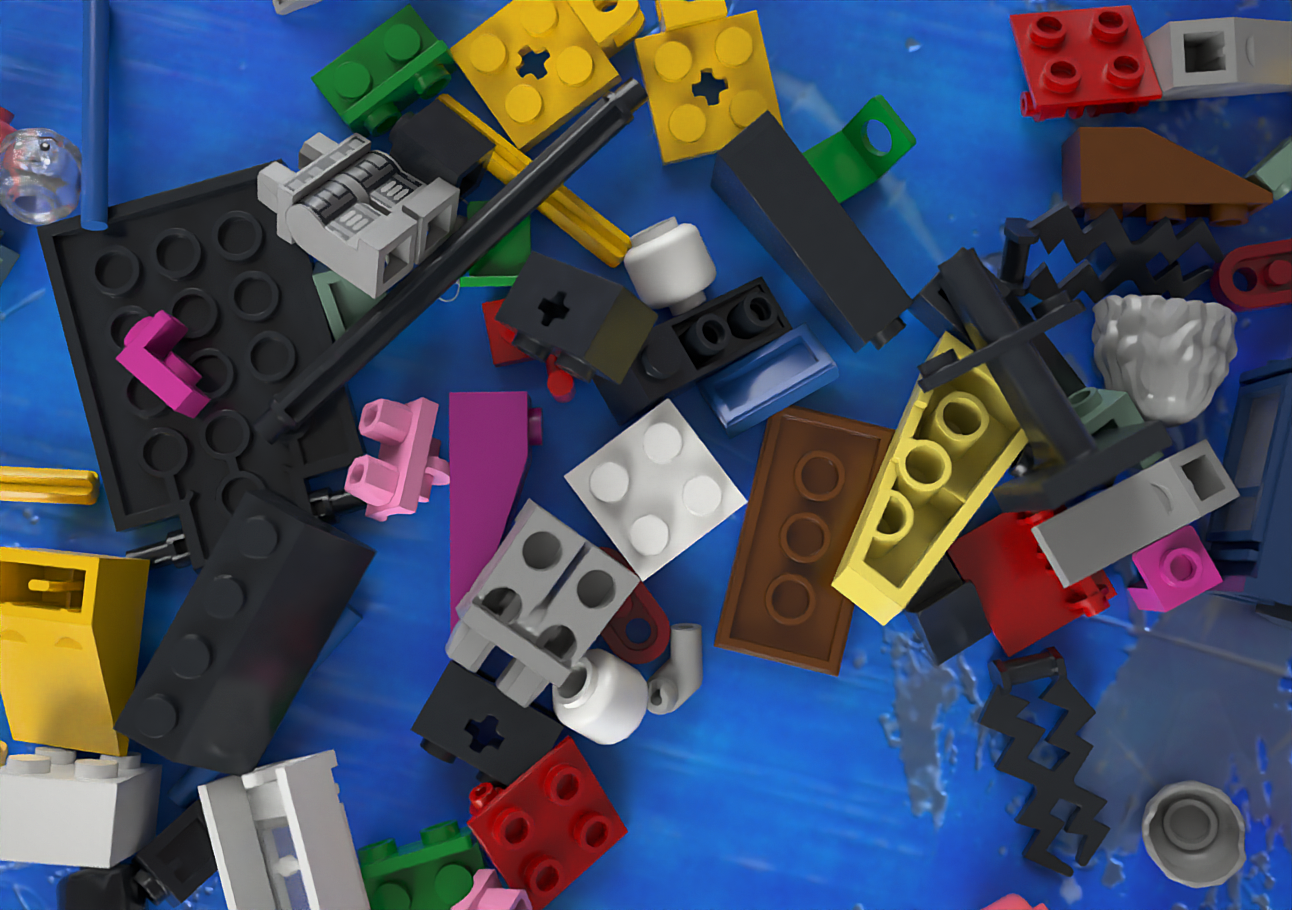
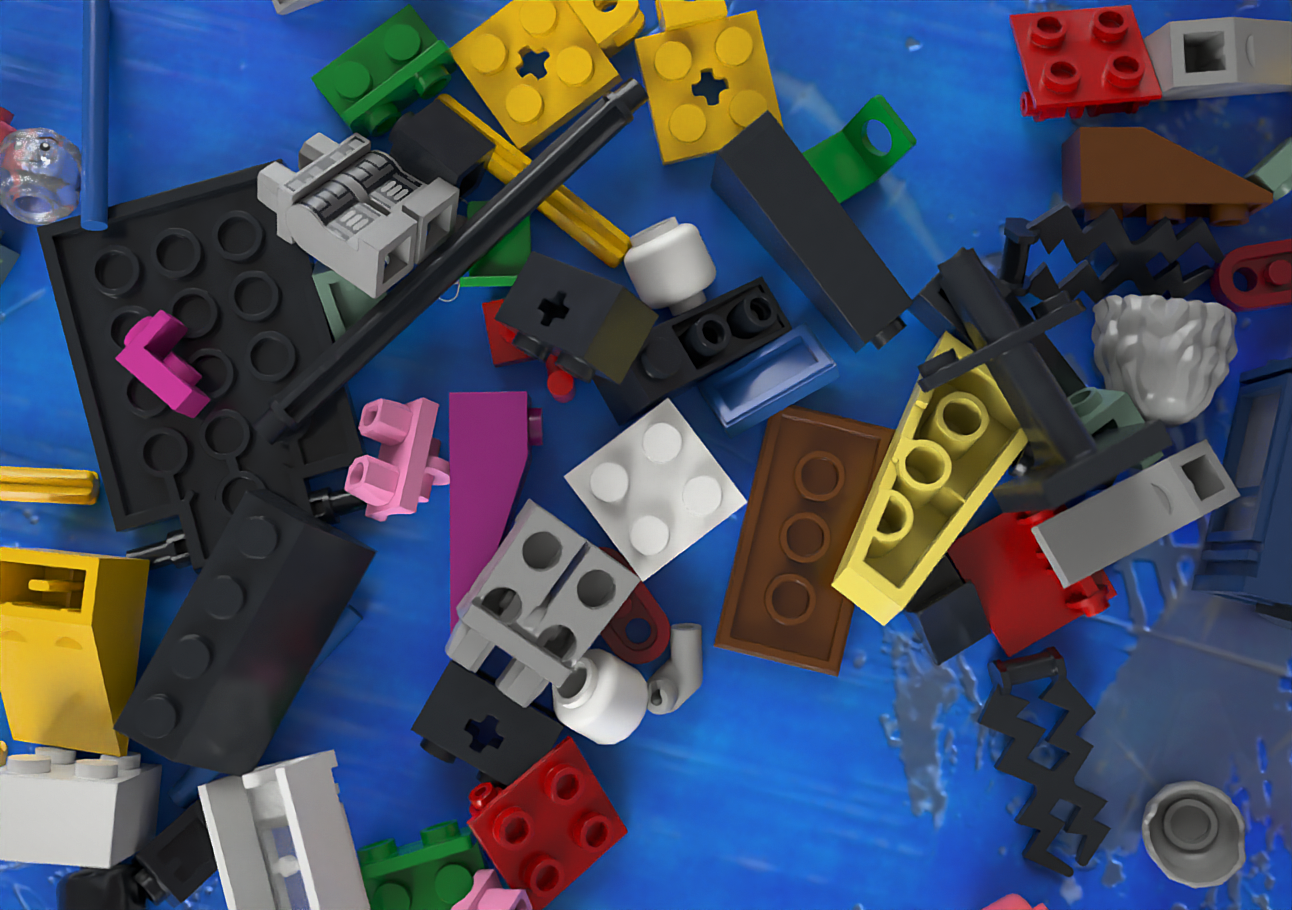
(1172, 571): dark pink bracket -> none

